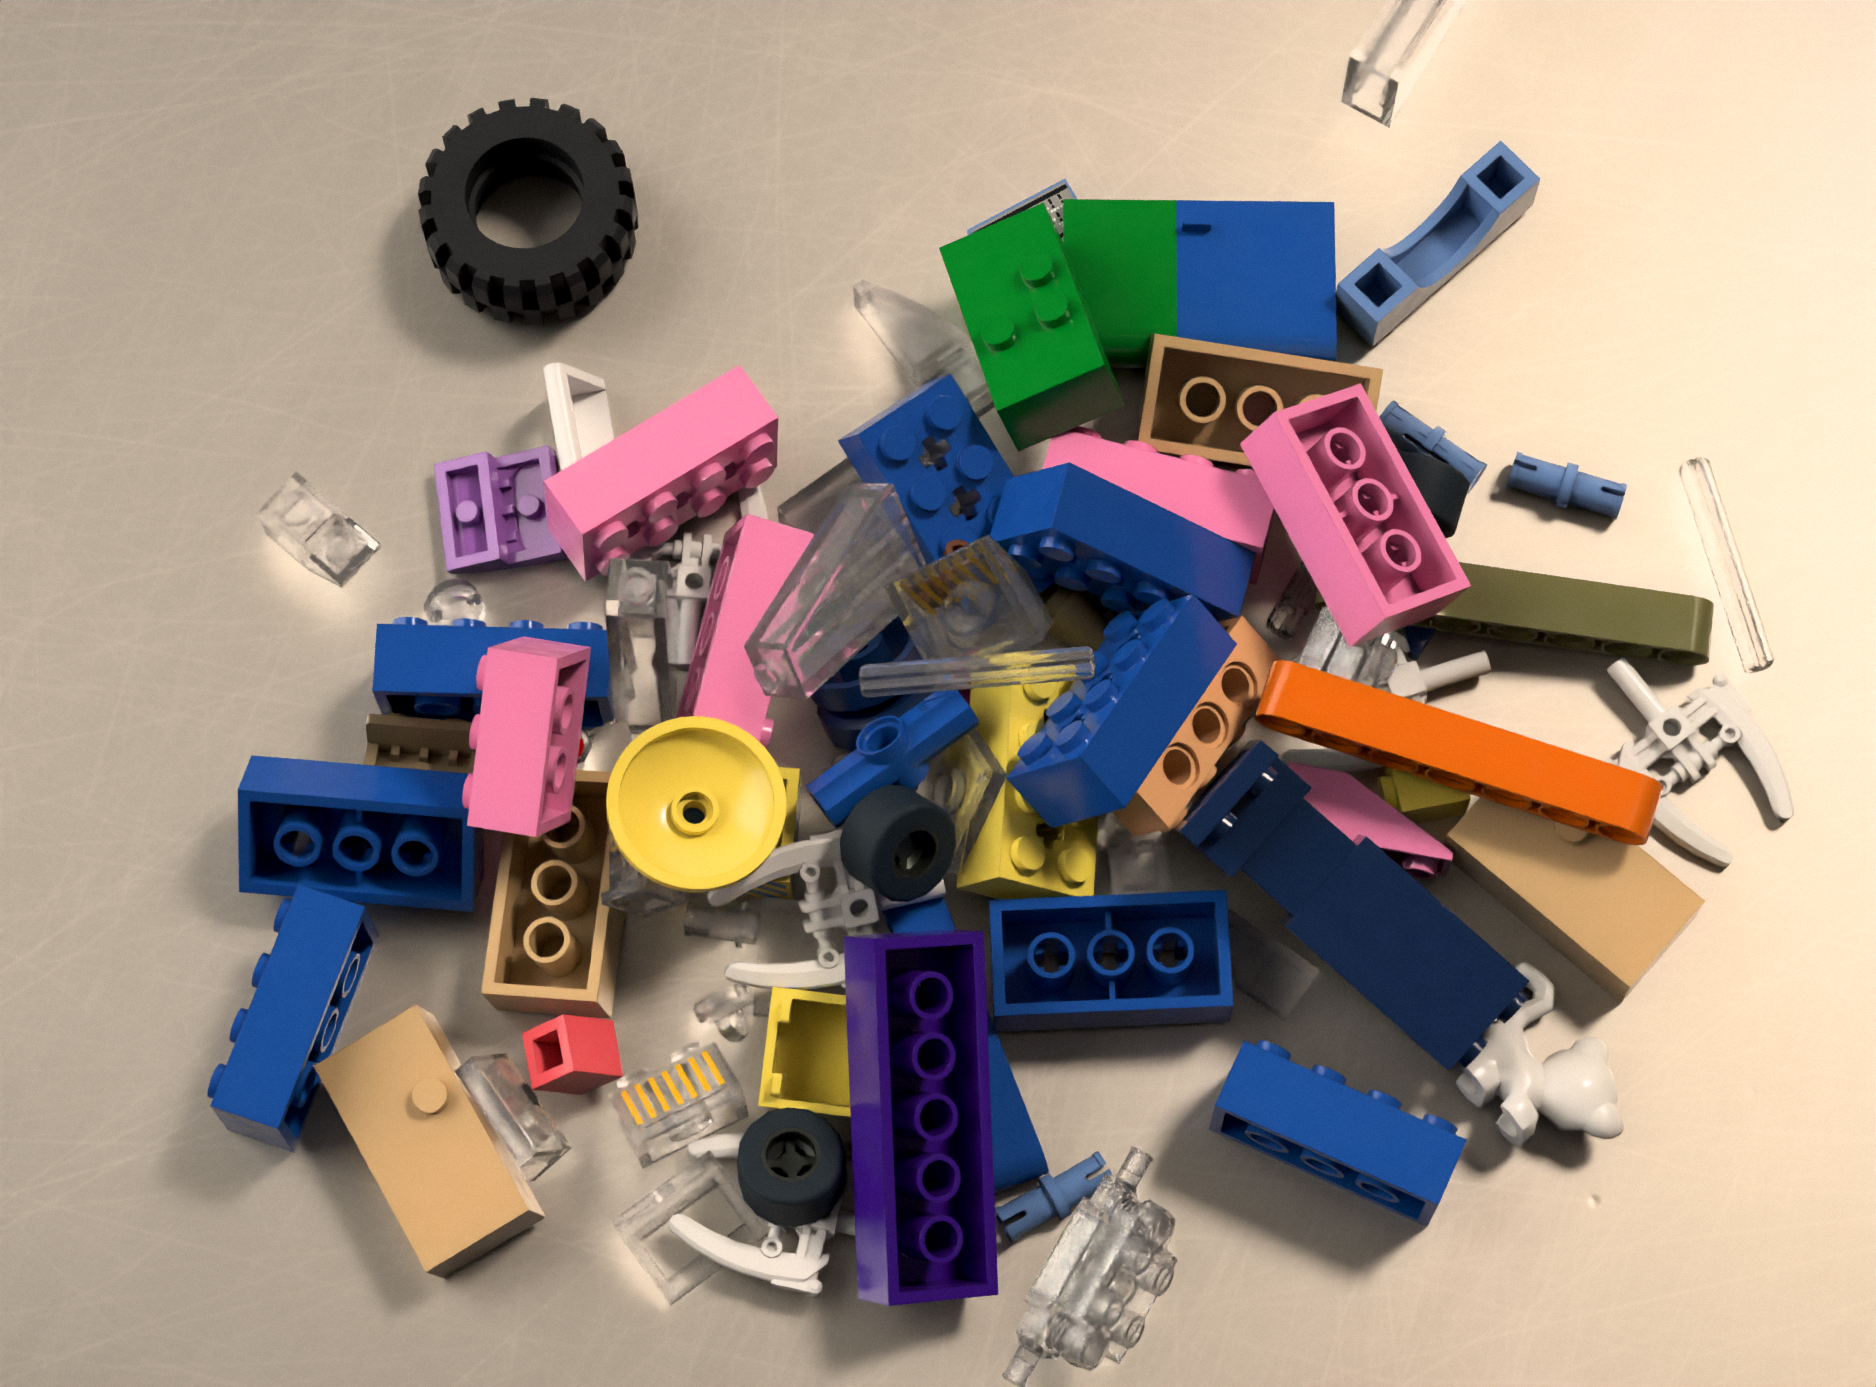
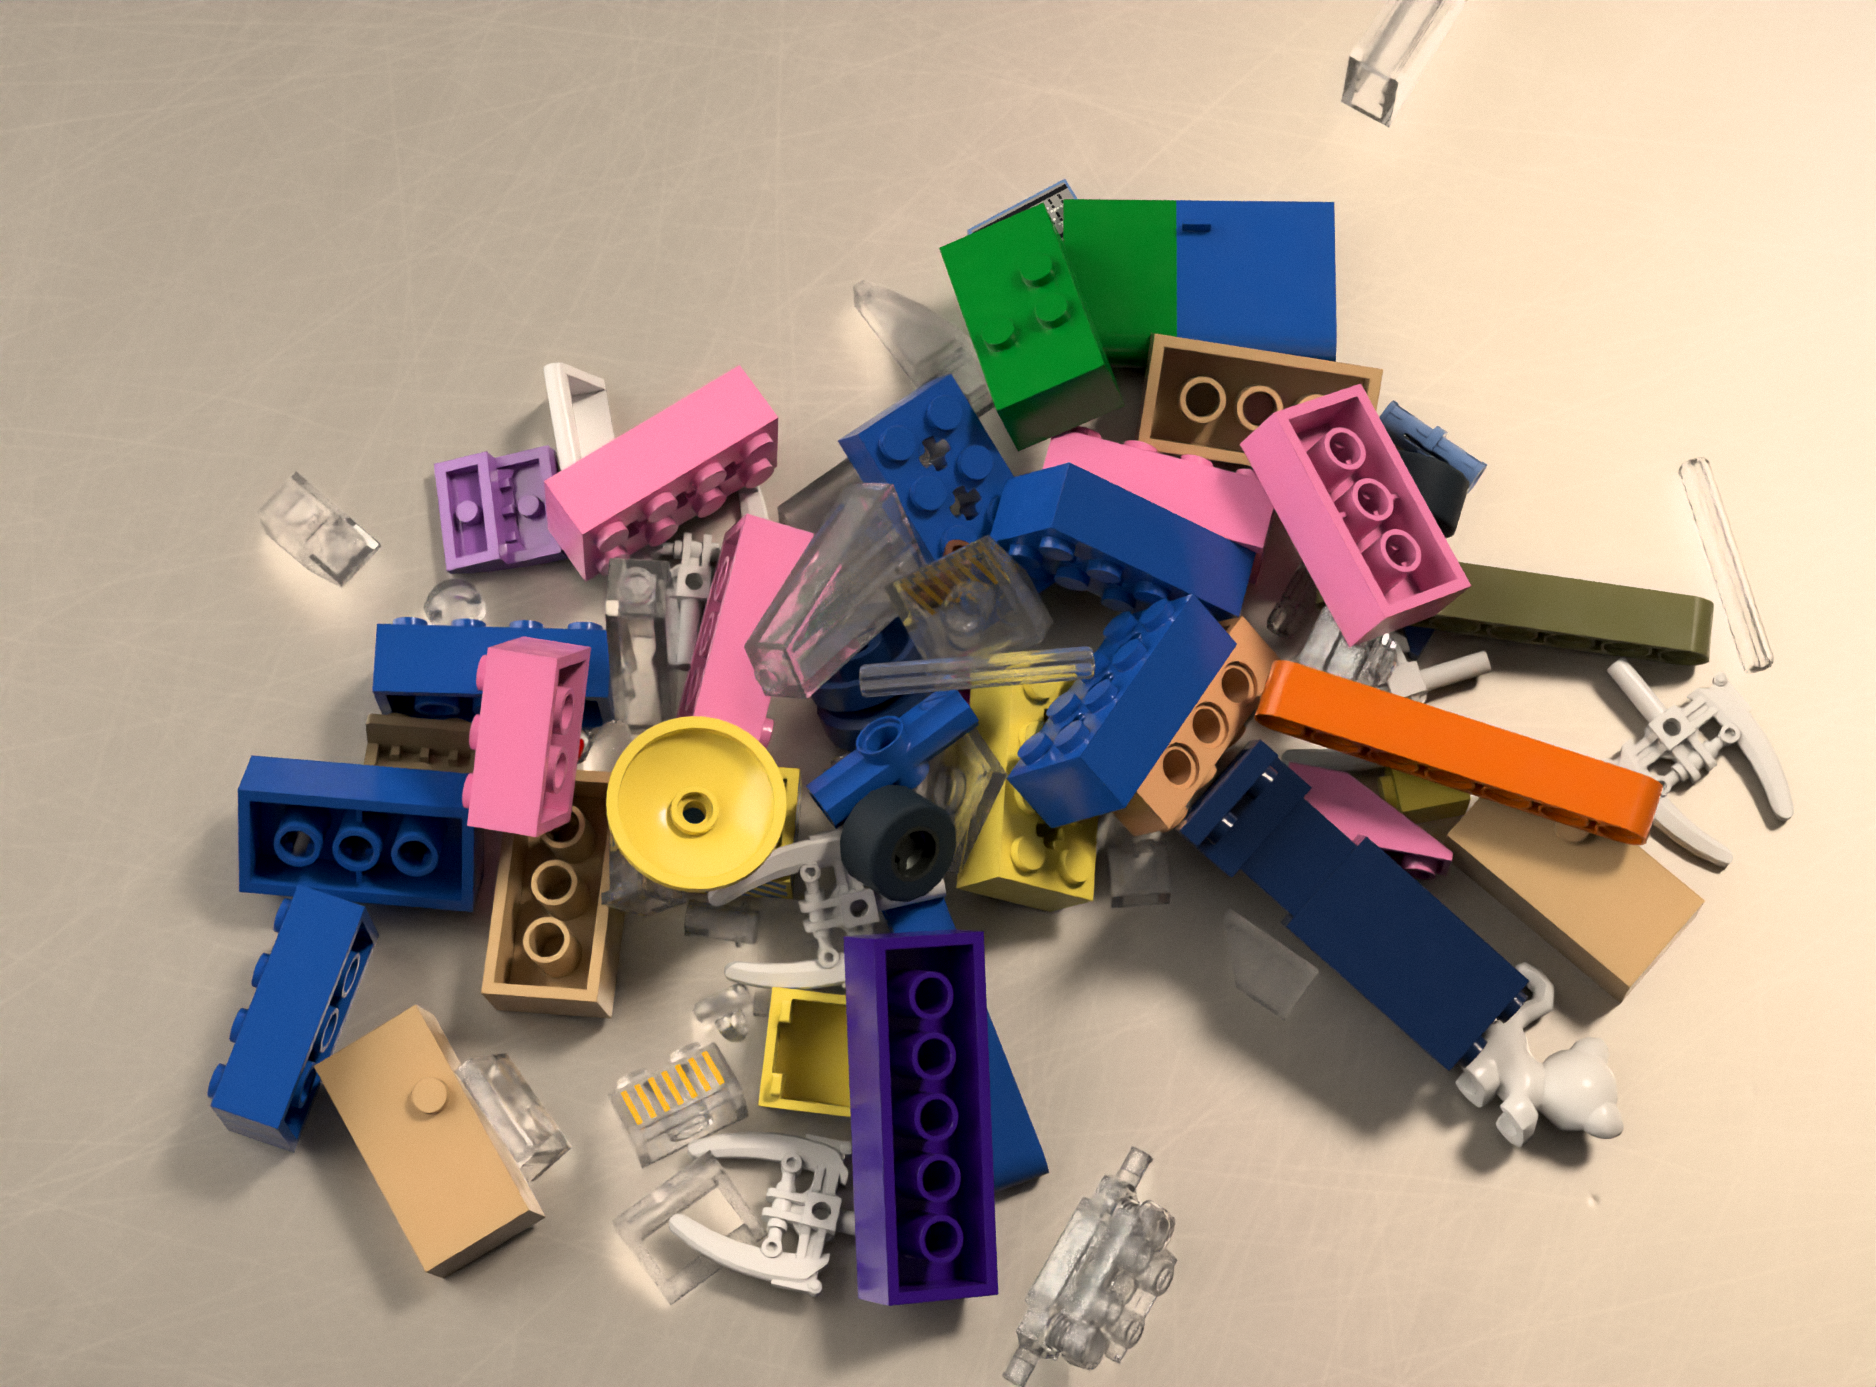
(517, 145): black tyre -> none
(572, 1054): coral brick -> none
(790, 1144): black wheel -> none
(1051, 1197): medium blue pin -> none
(1075, 619): dark tan cone -> none
(1123, 924): blue brick -> none
(1337, 1131): blue brick -> none
(1467, 220): medium blue arch -> none
(1567, 485): medium blue pin -> none

